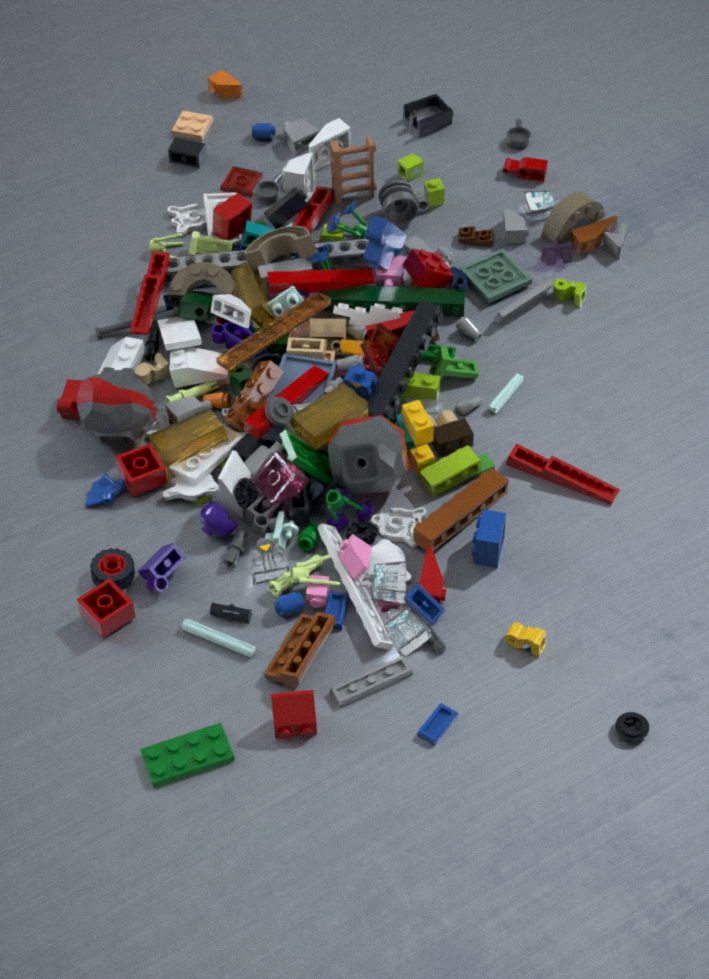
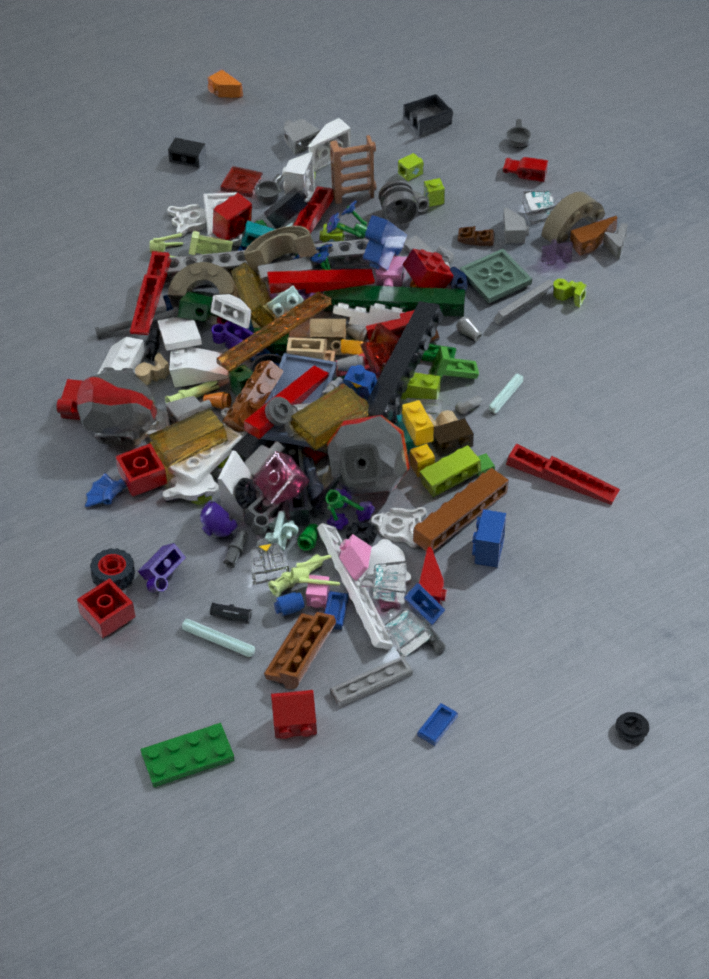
(192, 125): light nougat plate -> none
(263, 131): blue brick -> none
(307, 458): green plate -> none
(520, 635): yellow leg -> none

